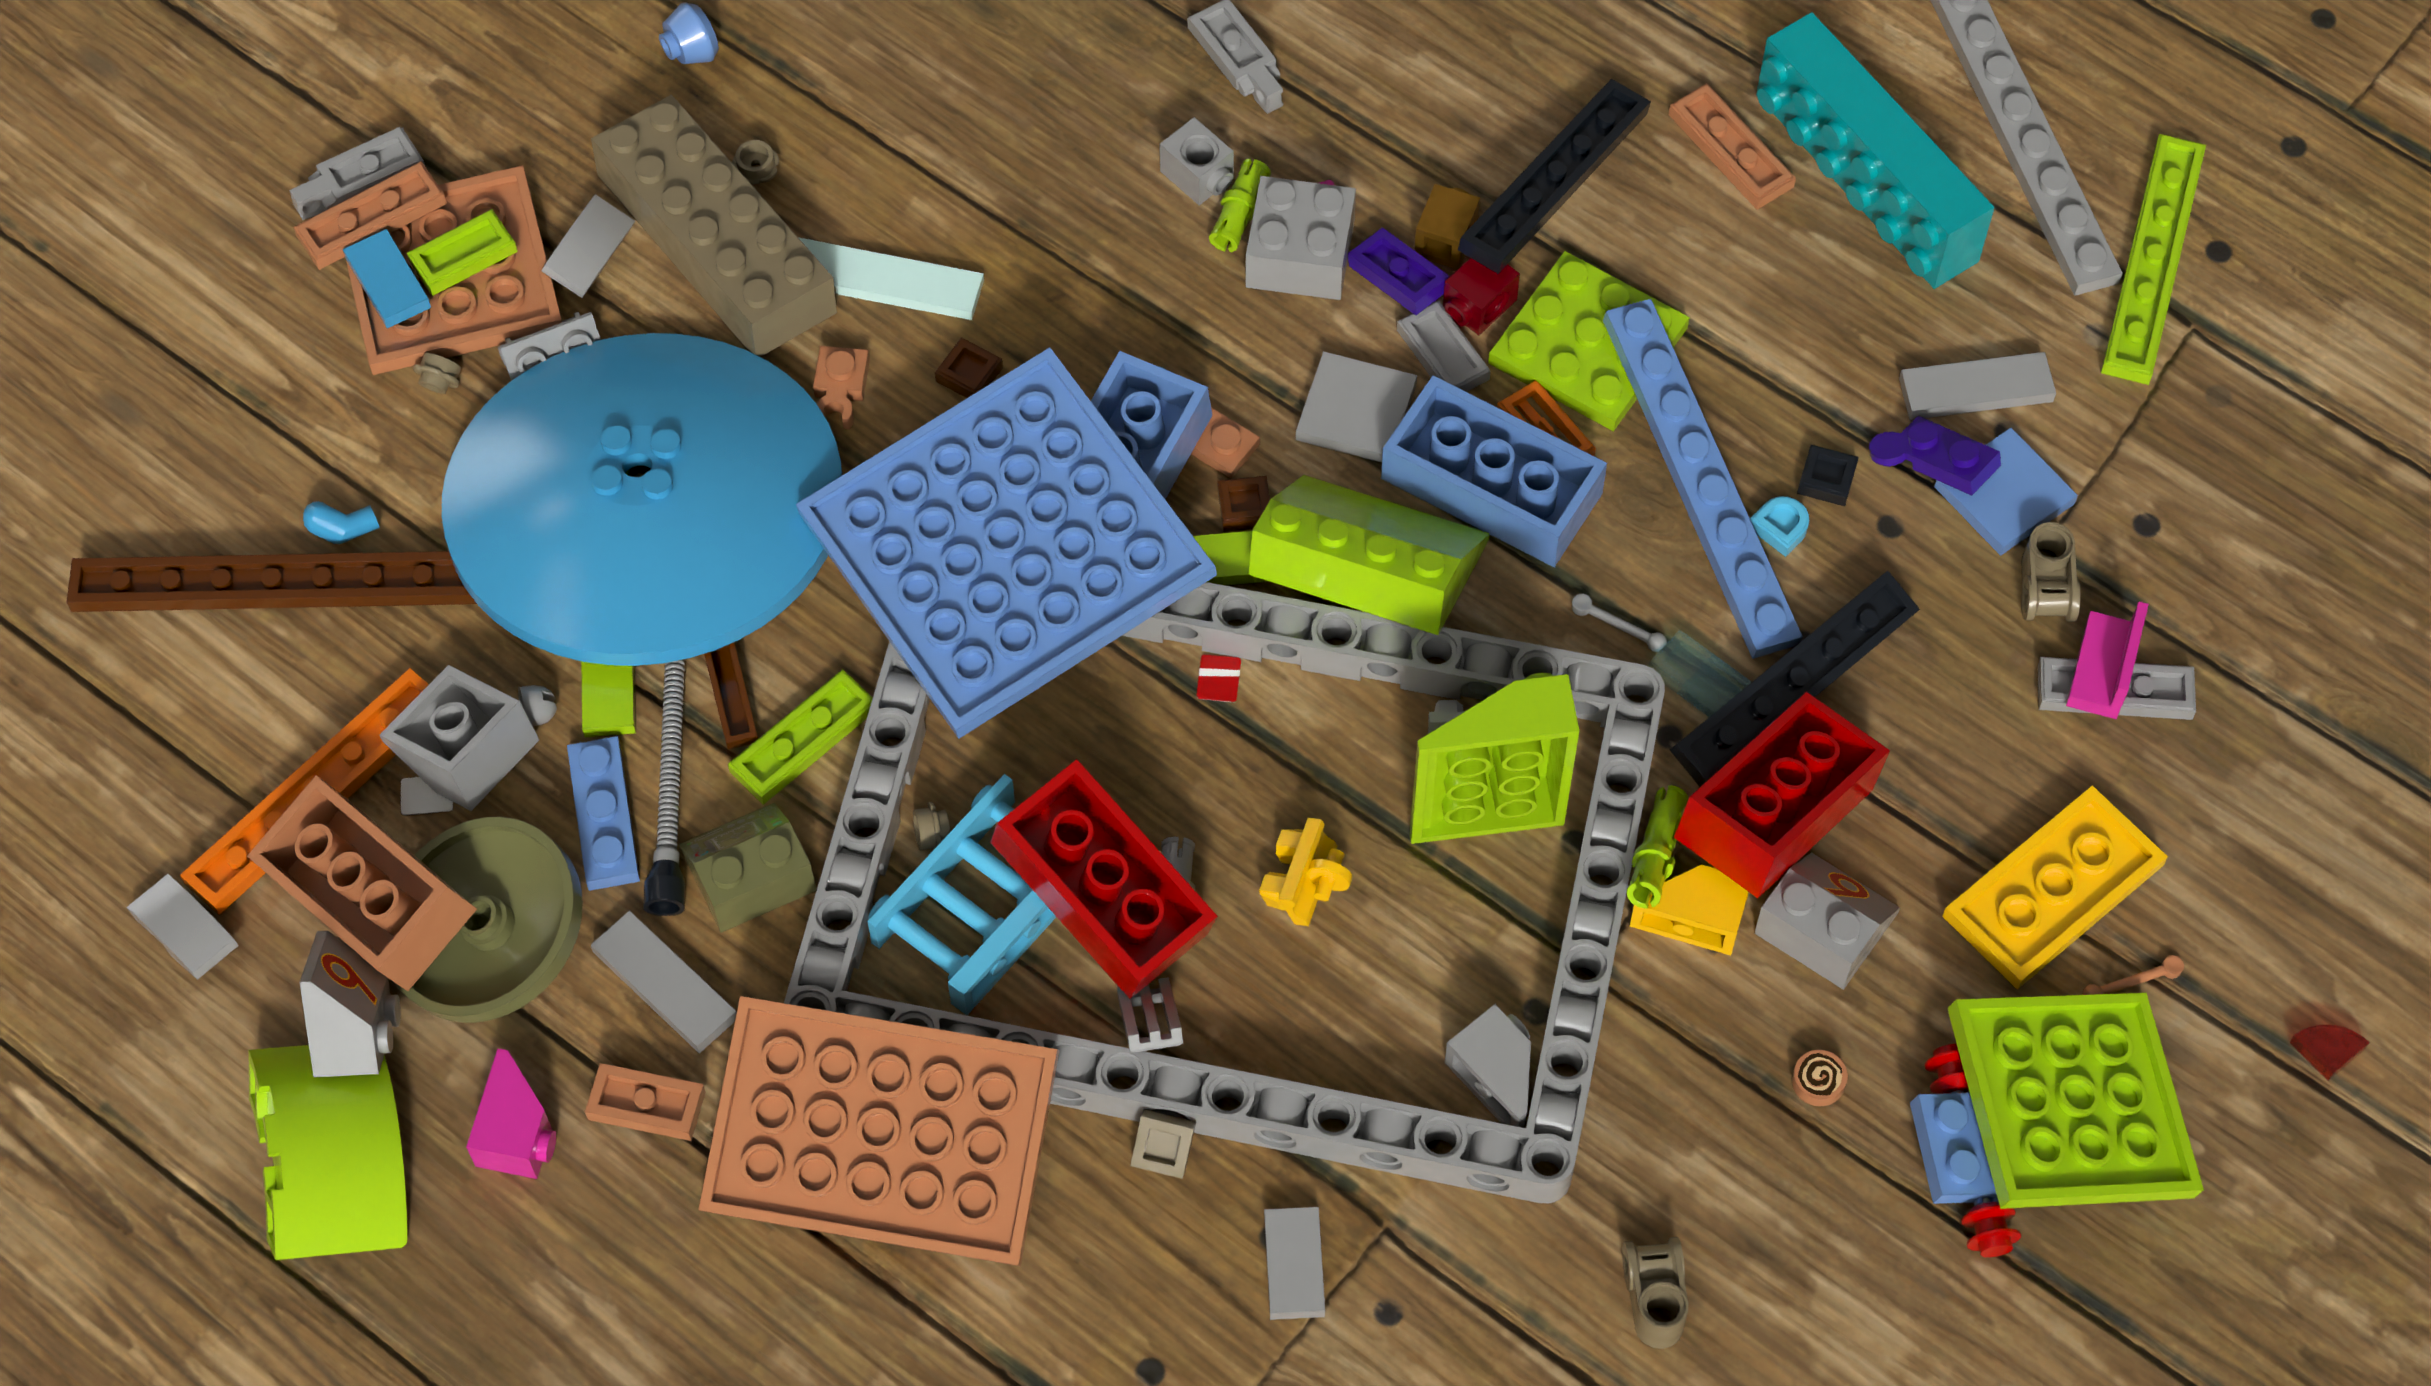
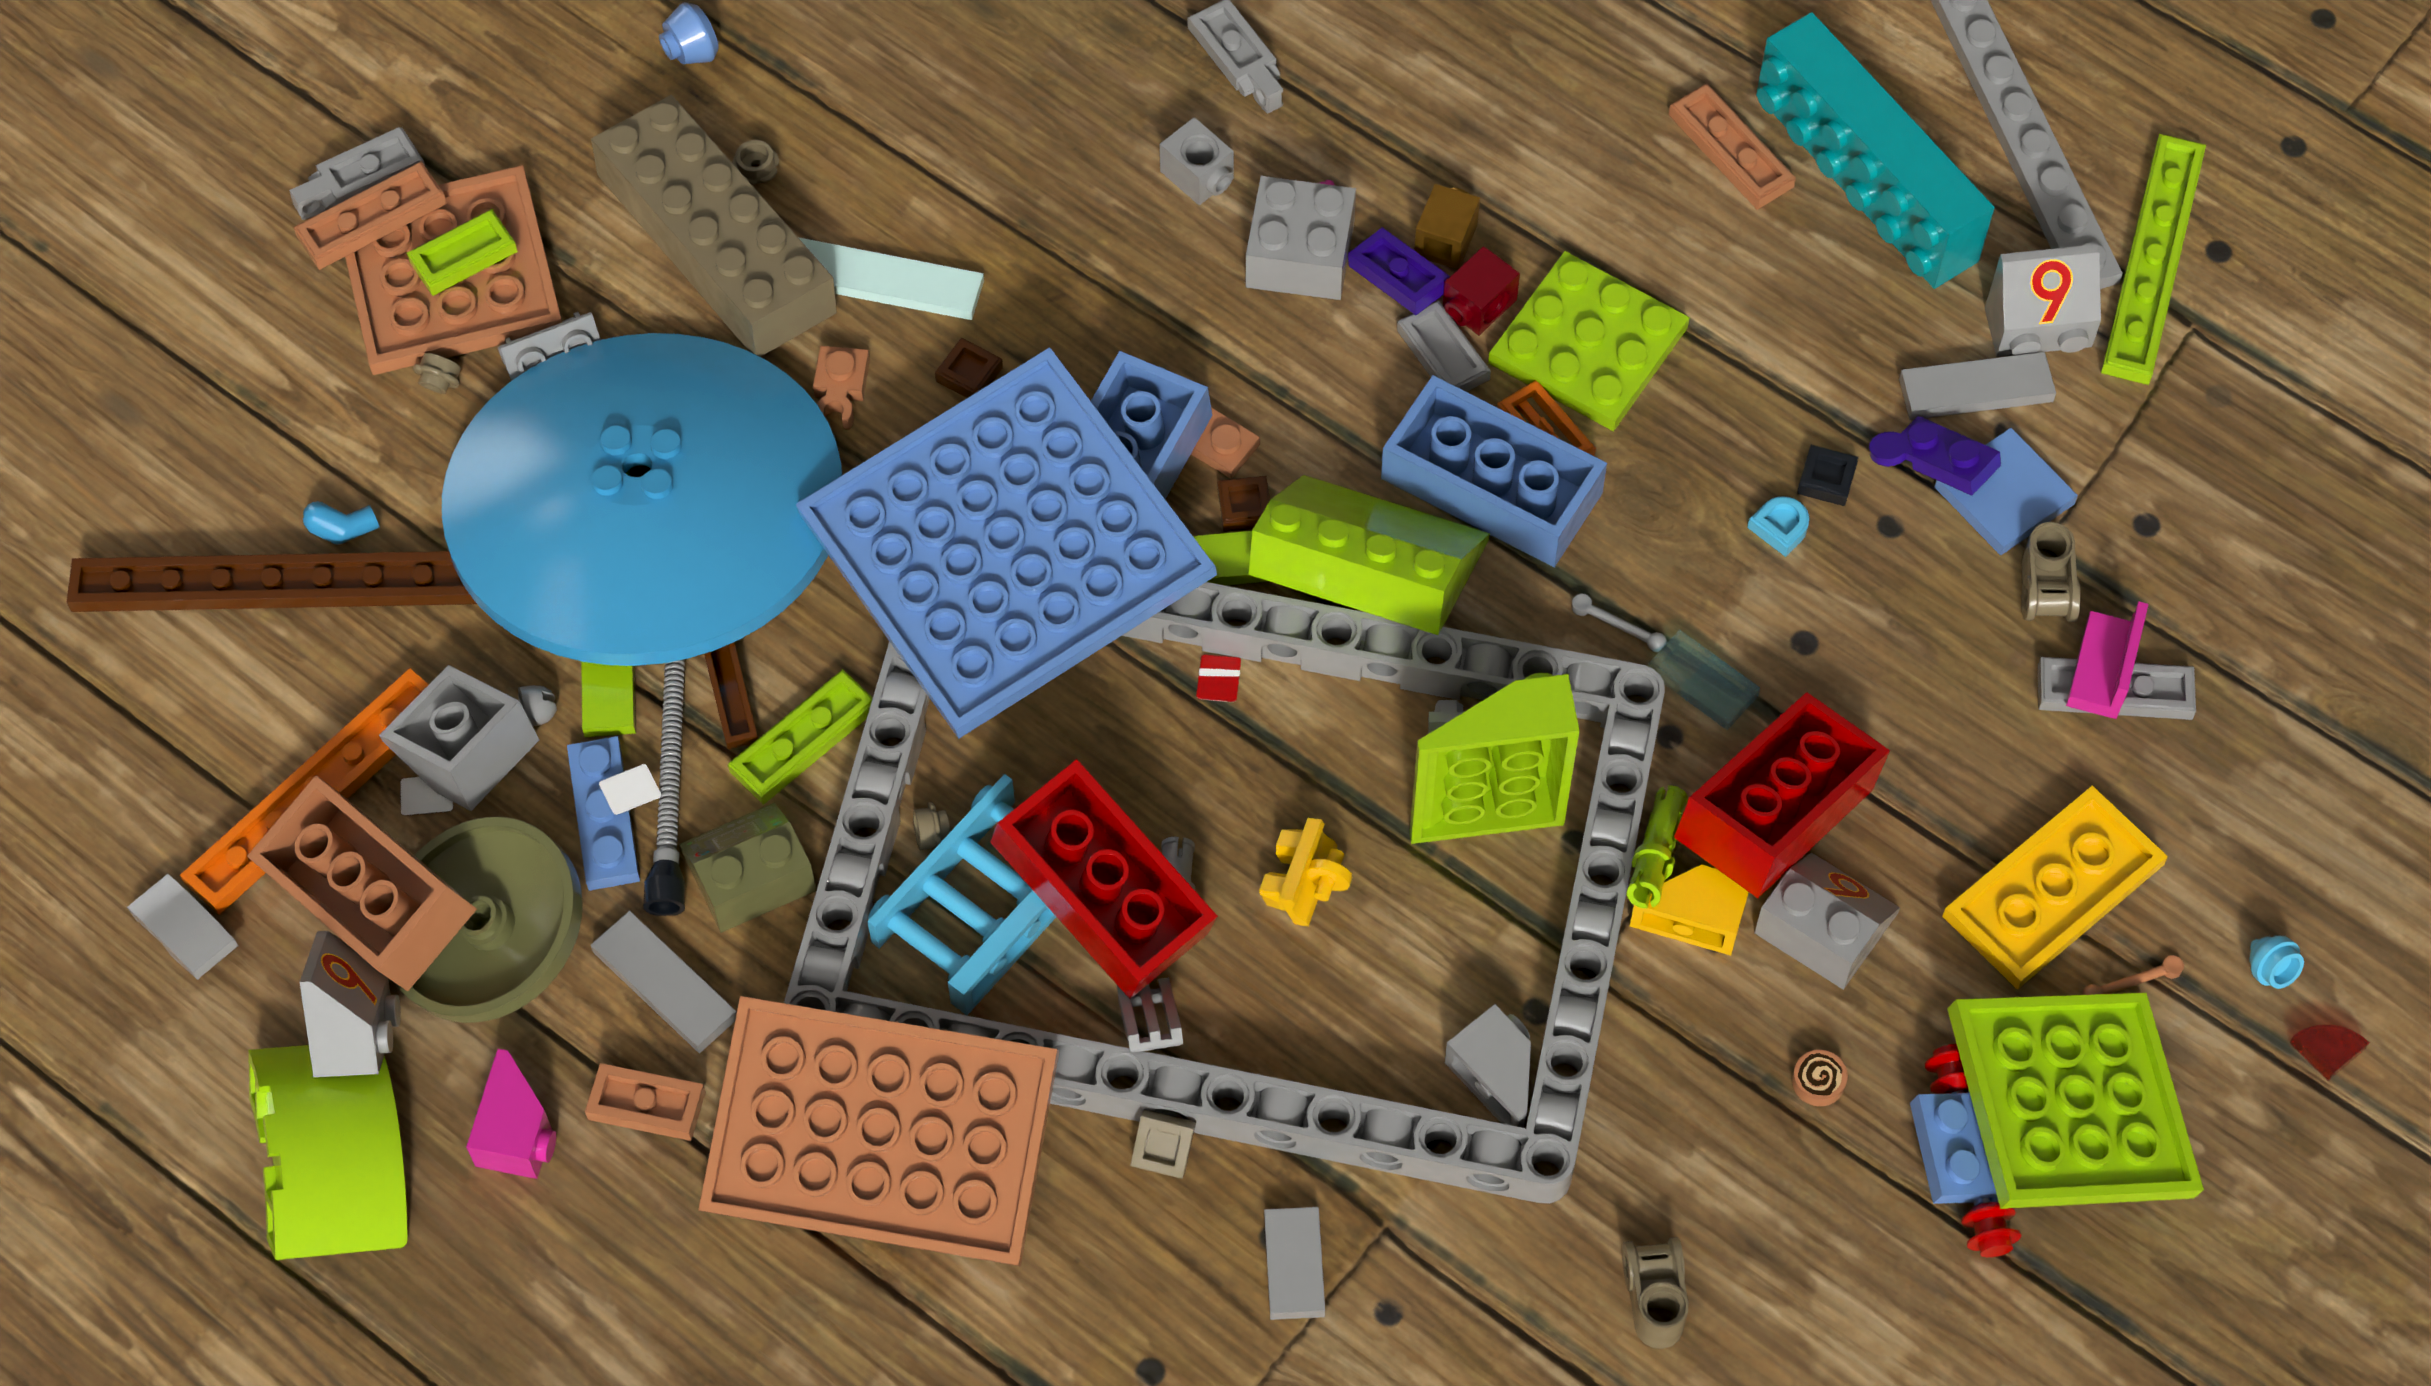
(386, 278): dark azure tile -> none
(588, 246): light grey slope -> none
(630, 789): none -> white sticker
(1238, 206): lime pin -> none
(1354, 406): light grey tile -> none
(1553, 176): black plate -> none
(1702, 479): medium blue plate -> none
(1805, 668): black plate -> none
(2045, 301): none -> light grey slope
(2275, 961): none -> medium azure plate

